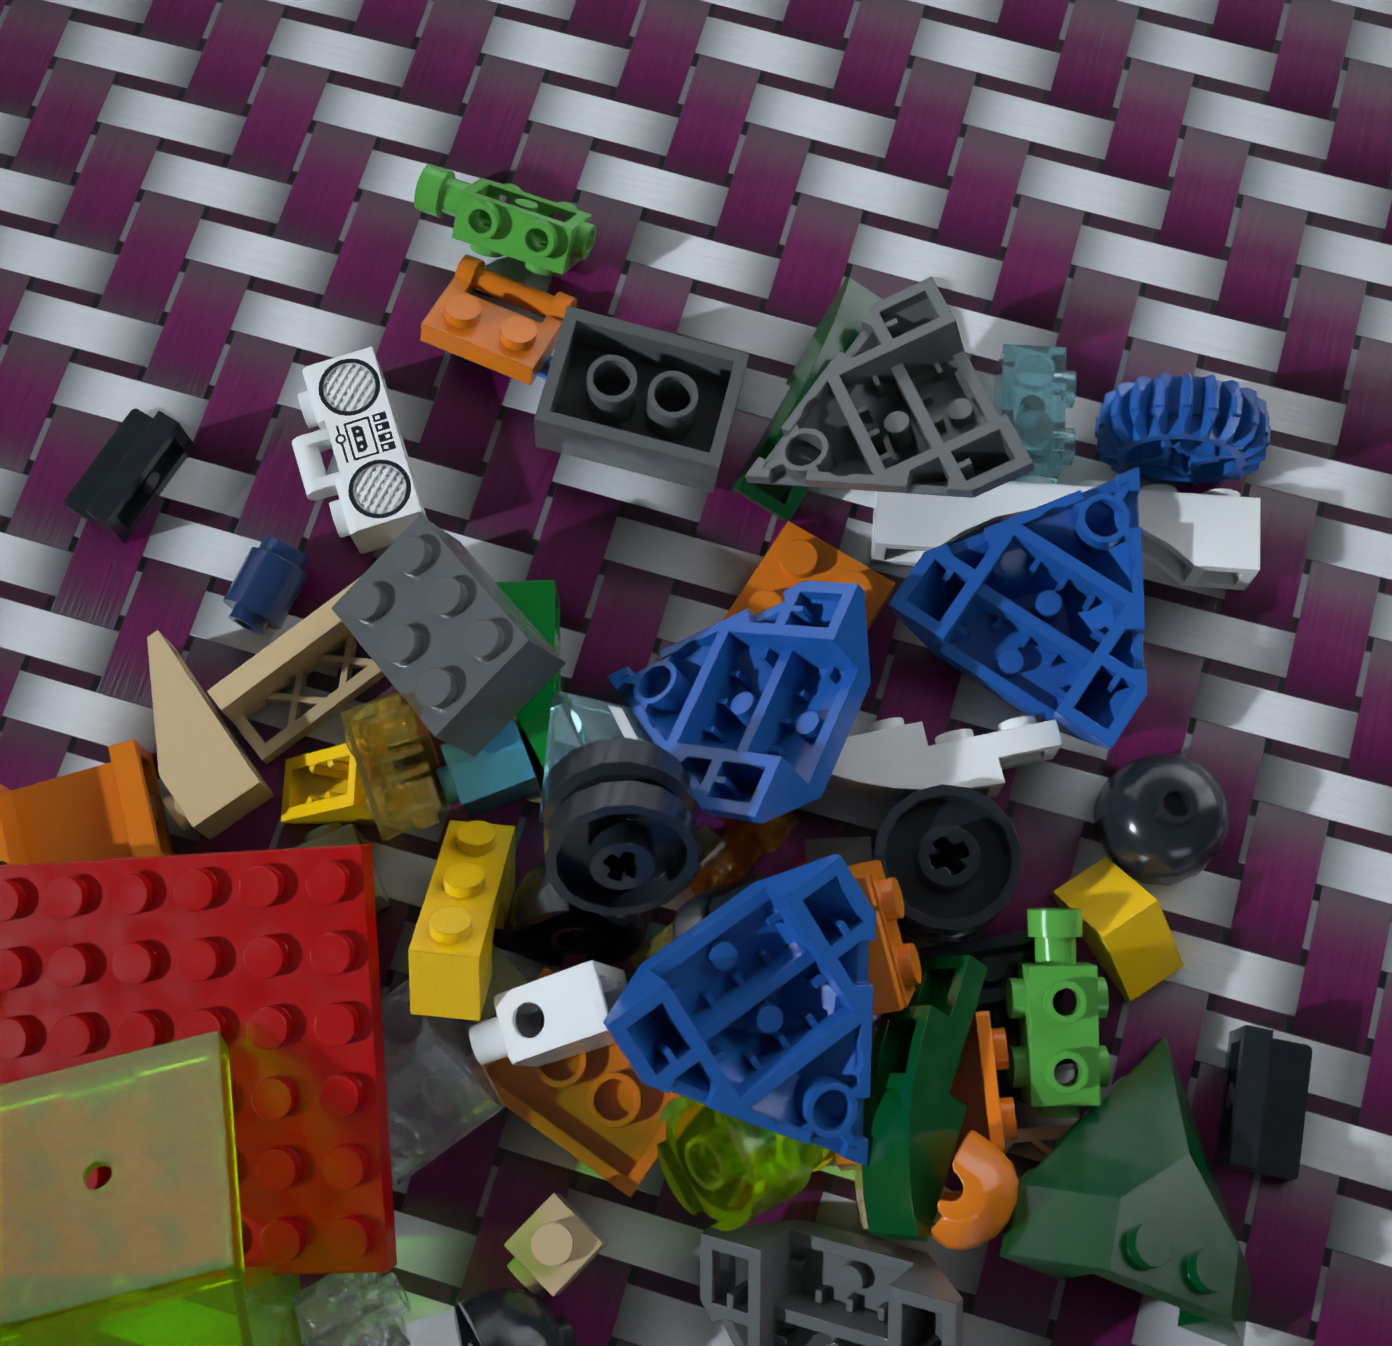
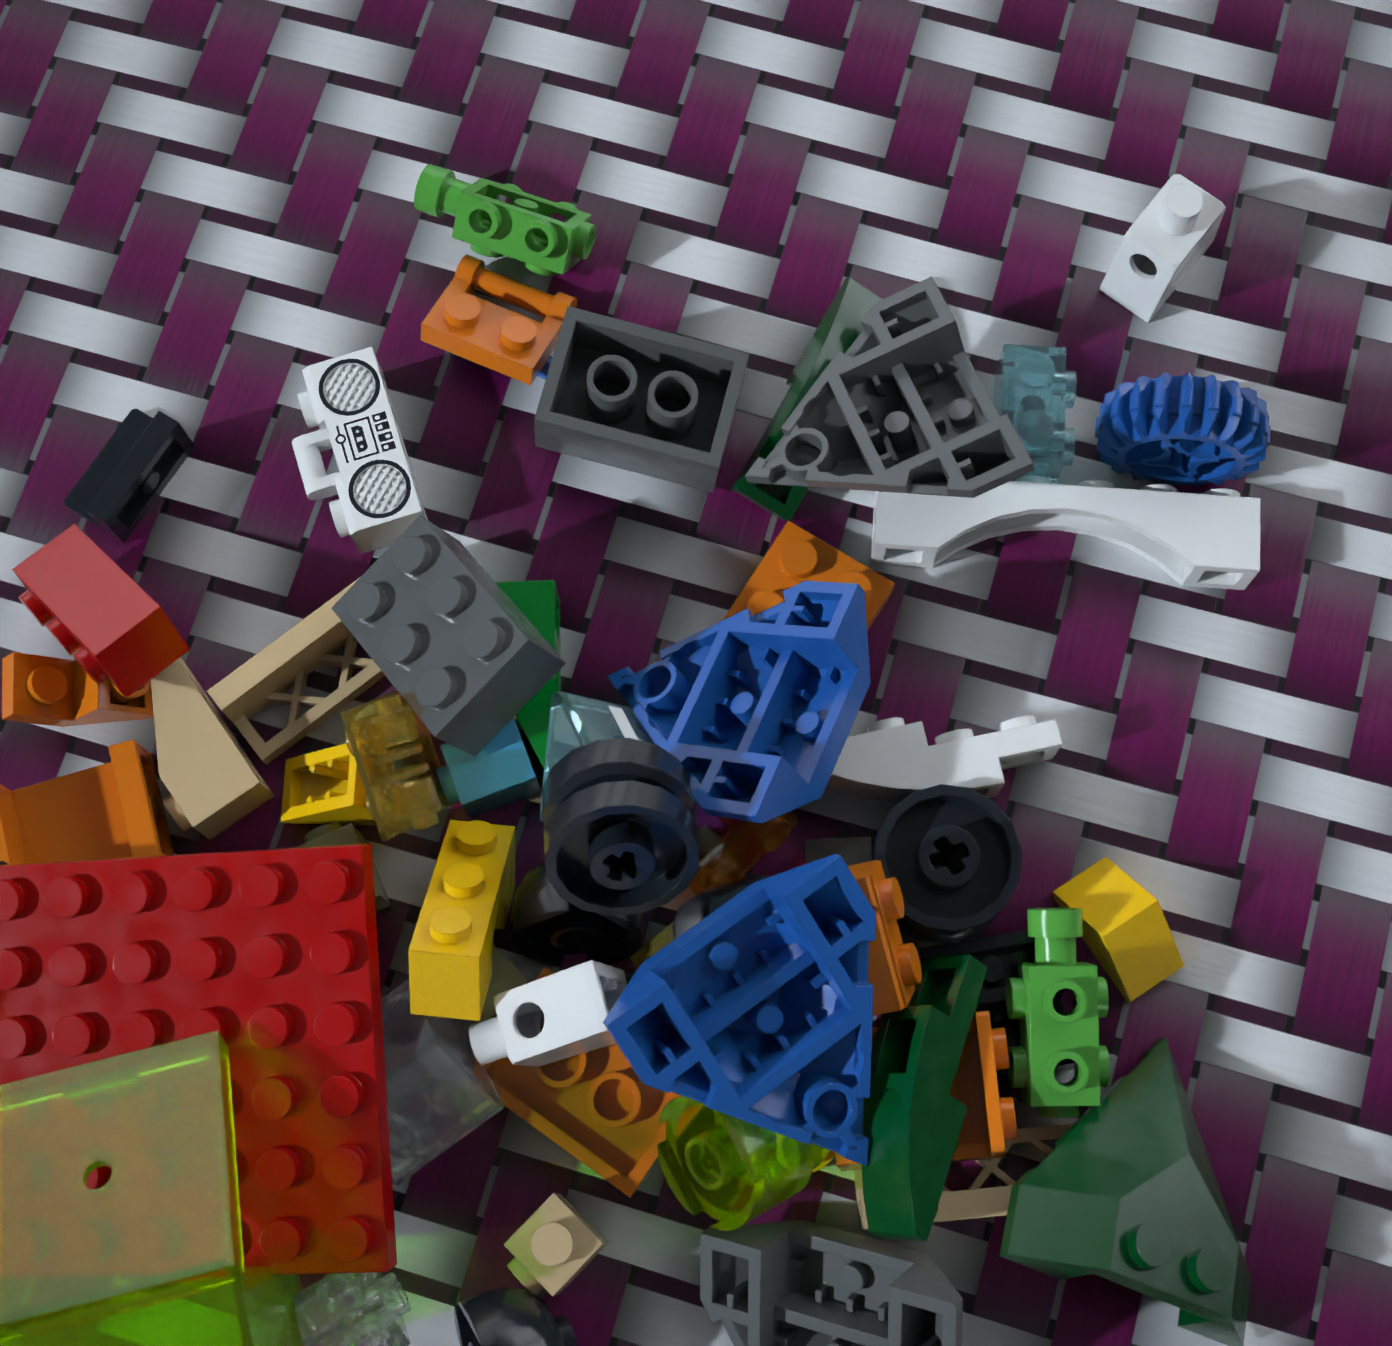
(63, 694): none -> orange slope
(100, 611): none -> red brick
(266, 585): dark blue brick -> none
(986, 1199): orange hair -> none
(1044, 609): blue wedge -> none
(1162, 818): black cylinder -> none
(1173, 235): none -> white torso
(1263, 1104): black panel -> none

